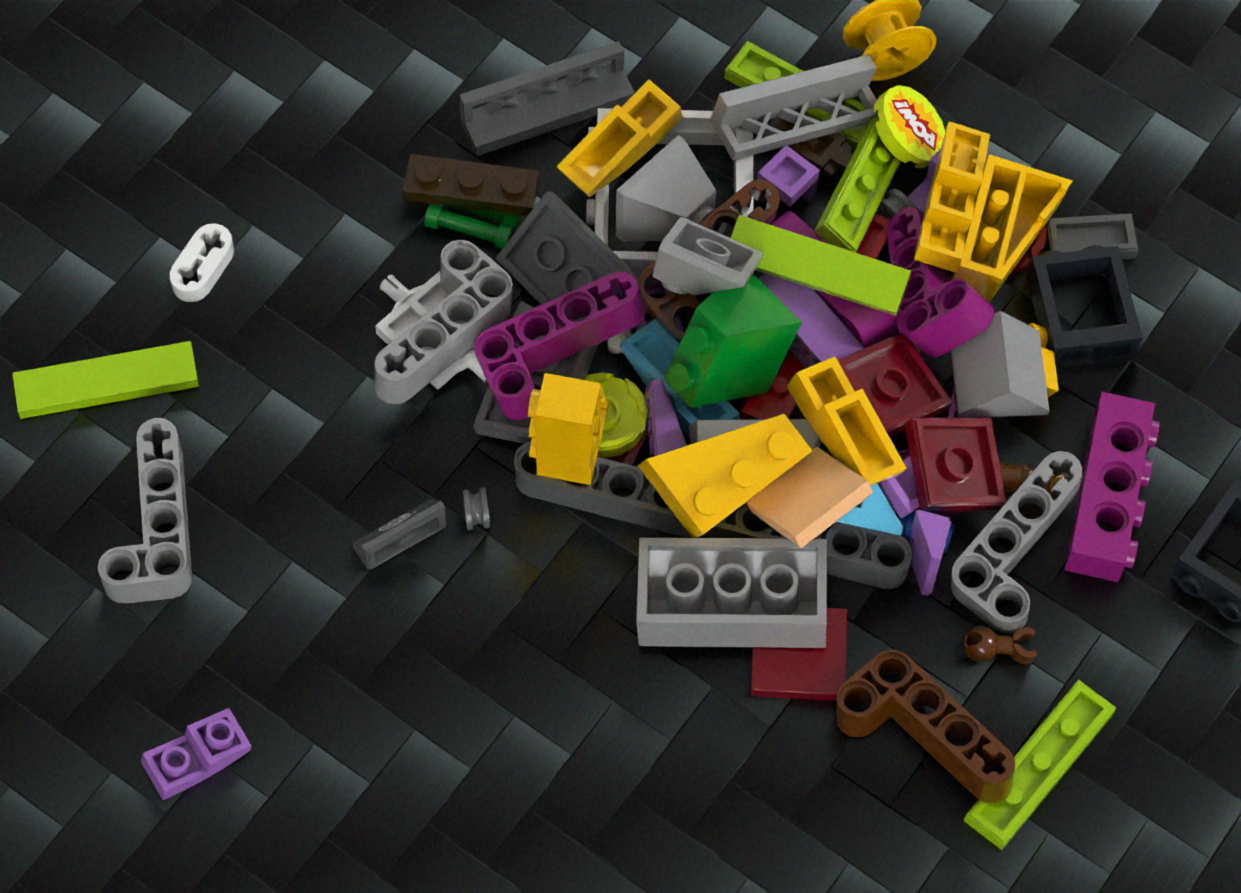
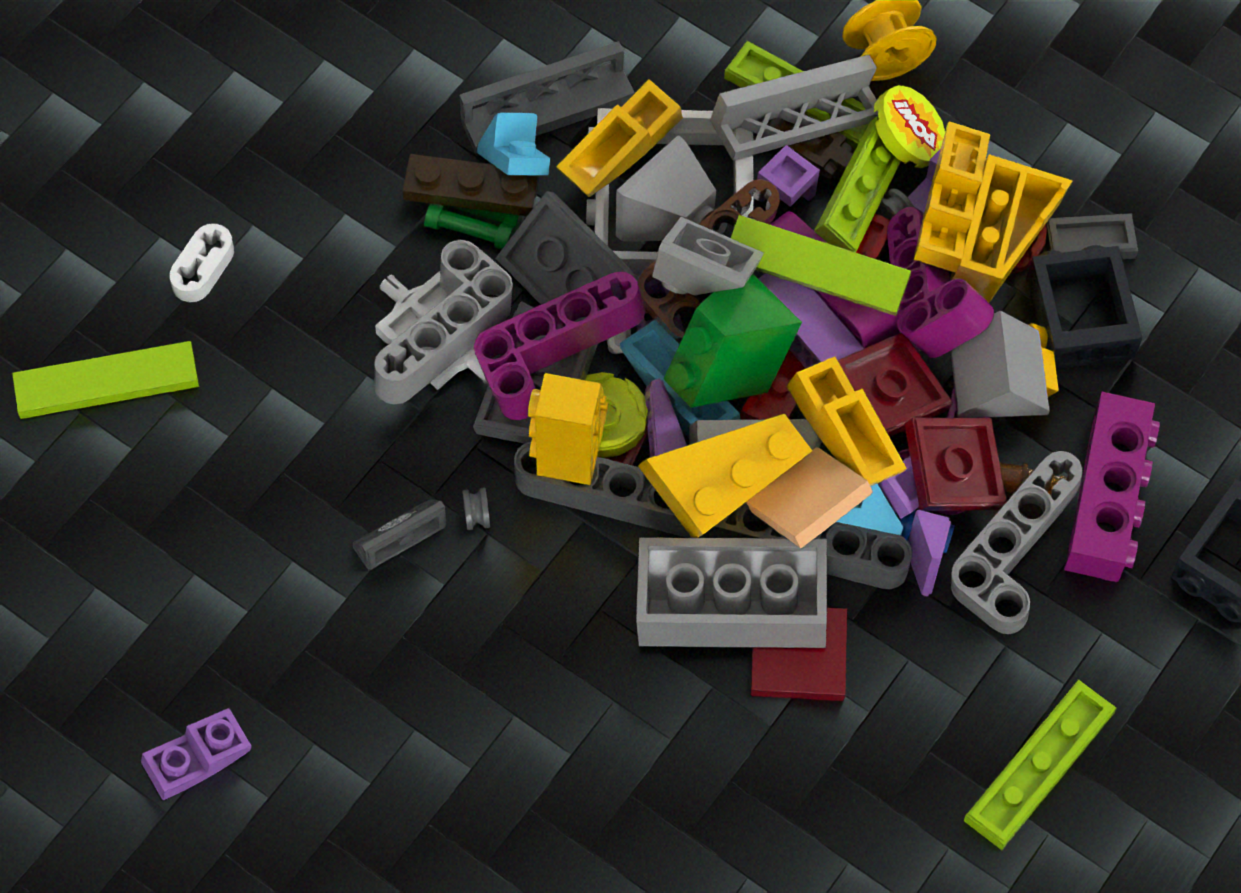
(156, 509): light grey beam -> none
(511, 145): none -> medium azure slope
(929, 730): reddish brown beam -> none
(987, 644): reddish brown arm -> none

